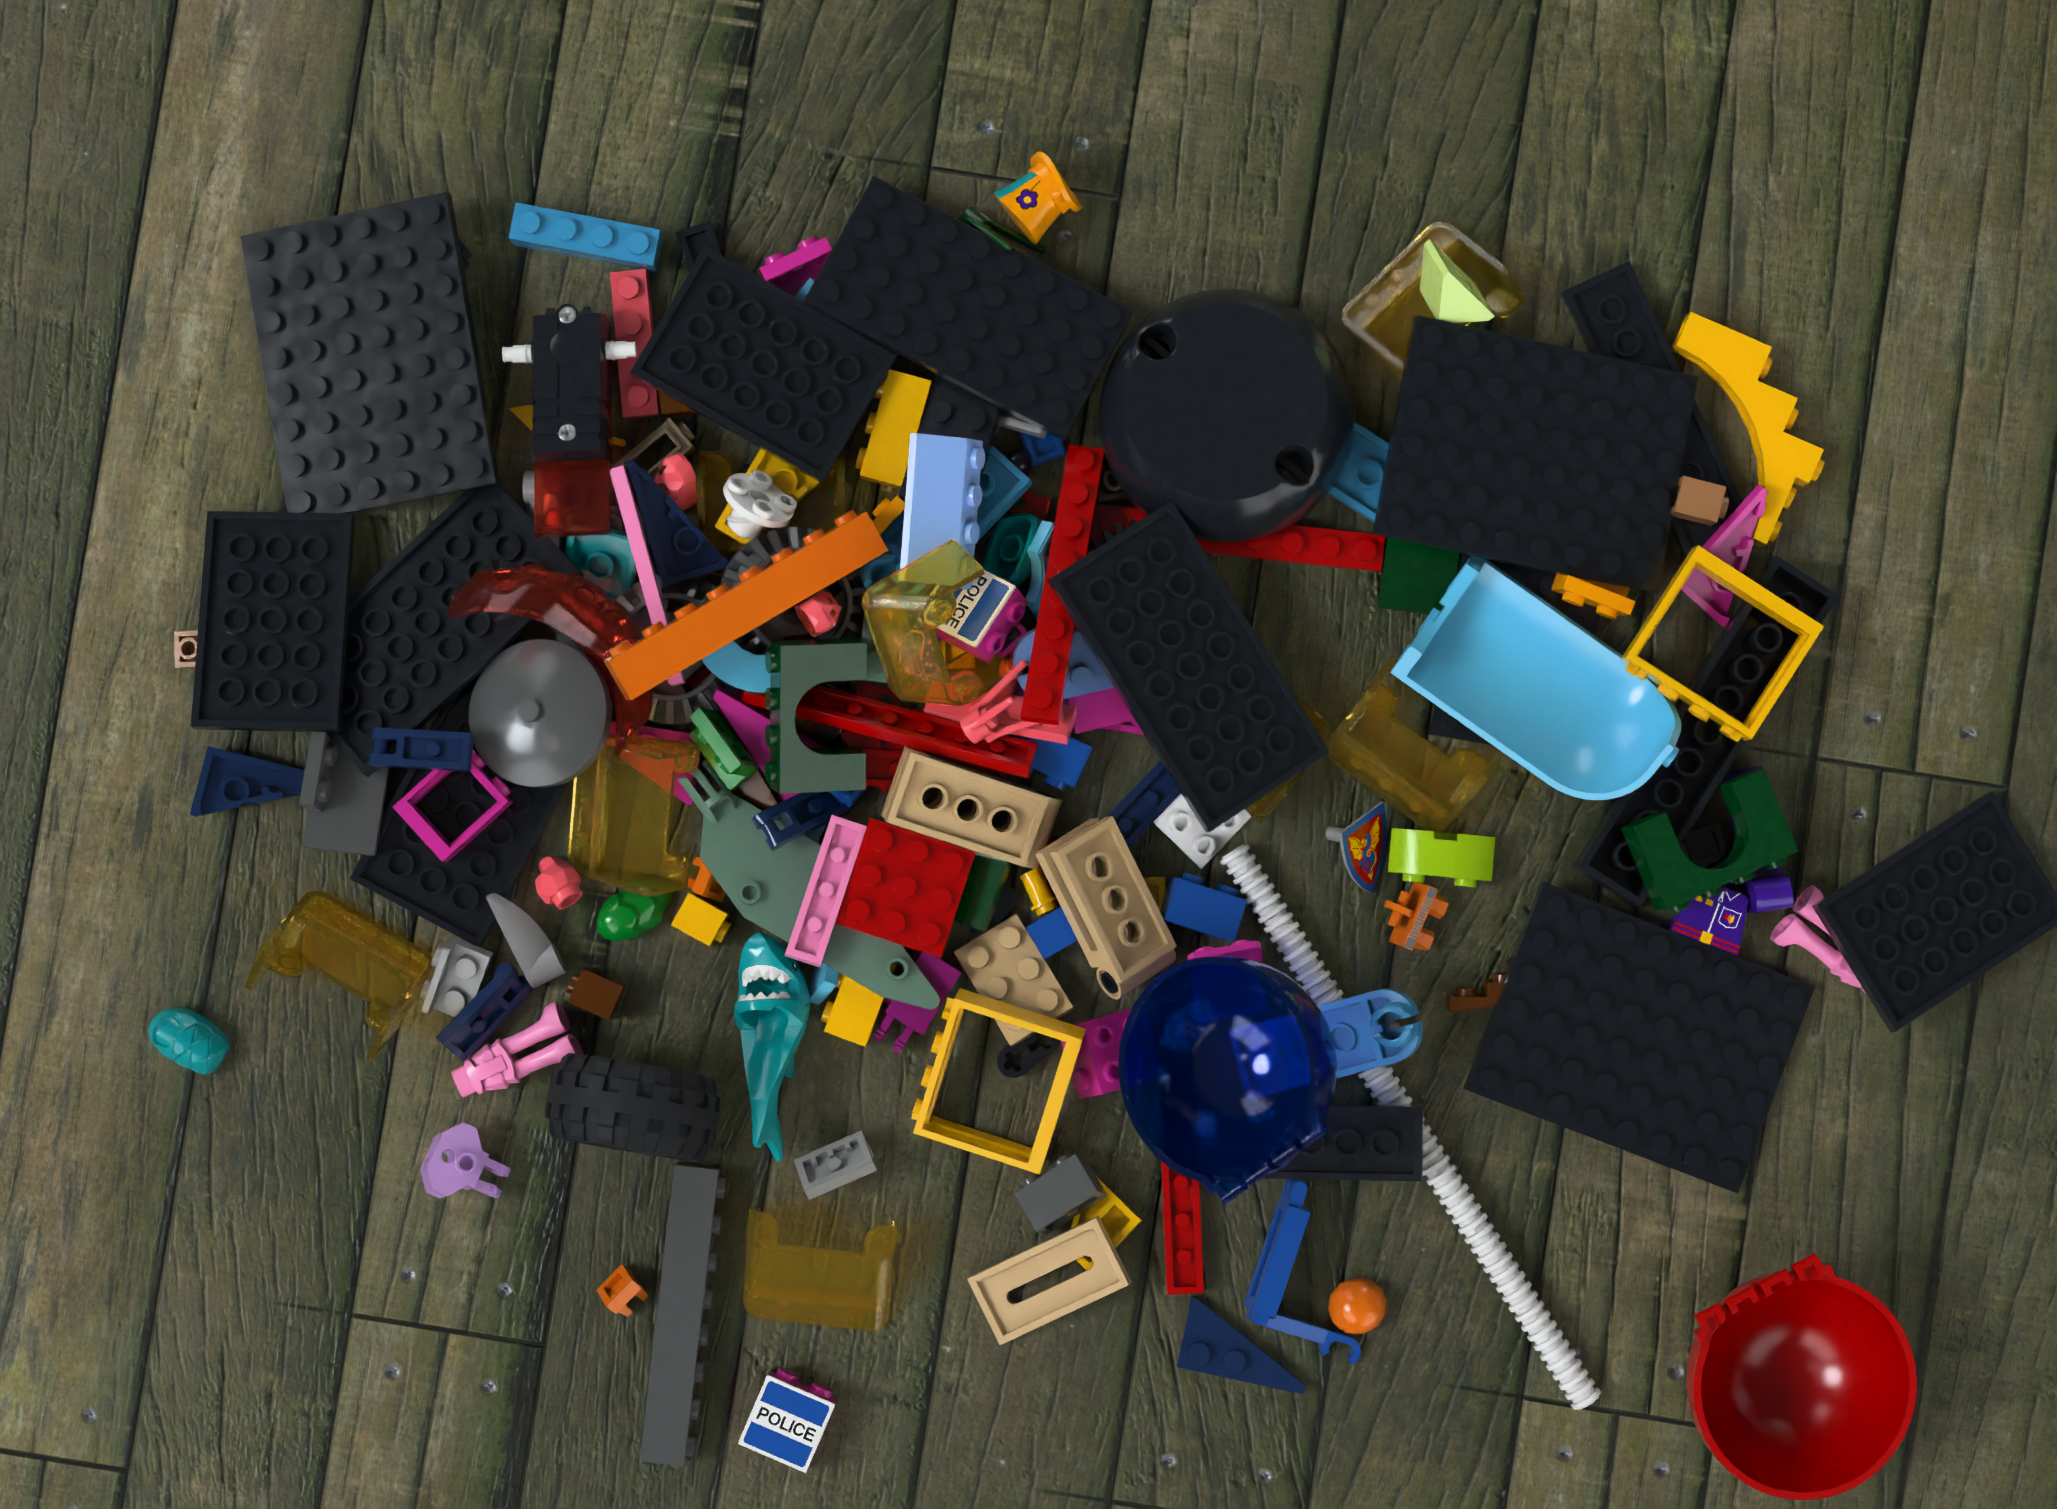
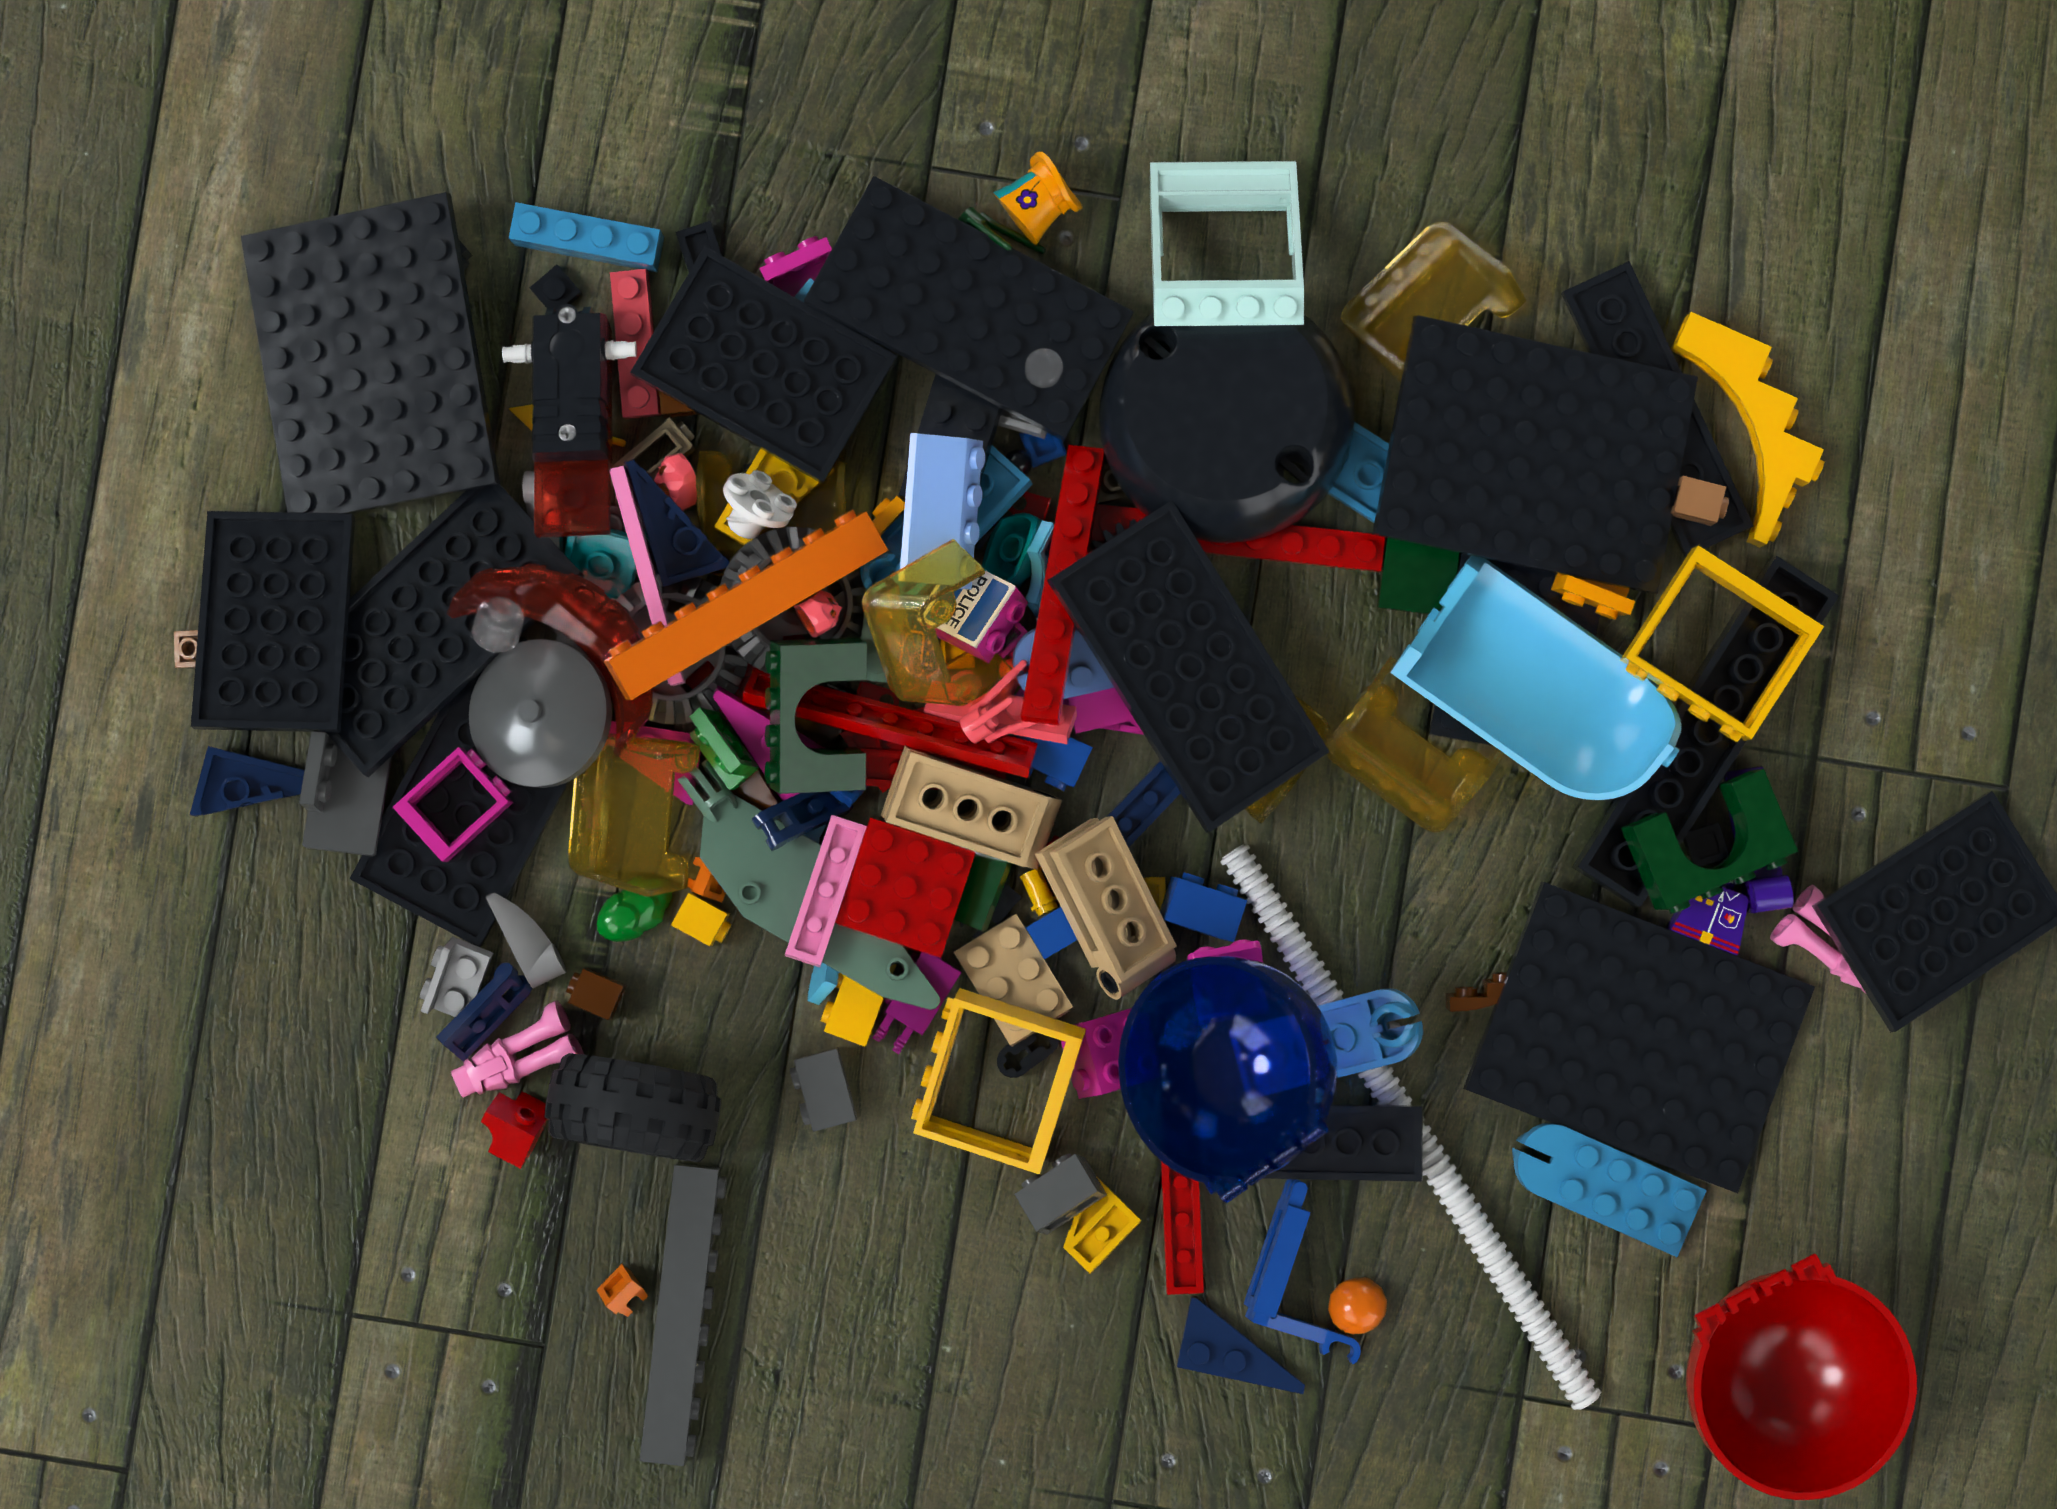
(188, 1039): teal piece -> none
(352, 954): clear yellow windscreen -> none
(422, 749): dark blue plate -> none
(463, 1164): lavender hinge -> none
(498, 625): none -> clear head
(514, 1126): none -> red brick
(555, 289): none -> black plate
(558, 882): coral rock -> none
(739, 668): medium azure tile -> none
(772, 1020): teal piece -> none
(788, 1419): piece -> none
(816, 1282): clear yellow windscreen -> none
(824, 1090): none -> dark grey brick
(835, 1165): light grey bracket -> none
(897, 416): yellow brick -> none
(1012, 1319): tan piece -> none
(1043, 367): none -> clear tile
(1187, 833): white hinge -> none
(1226, 188): none -> light aqua window
(1363, 846): shield -> none
(1410, 914): orange hips -> none
(1441, 855): lime brick -> none
(1449, 290): yellowish green slope -> none
(1608, 1186): none -> dark azure plate
(1733, 546): dark pink wing -> none

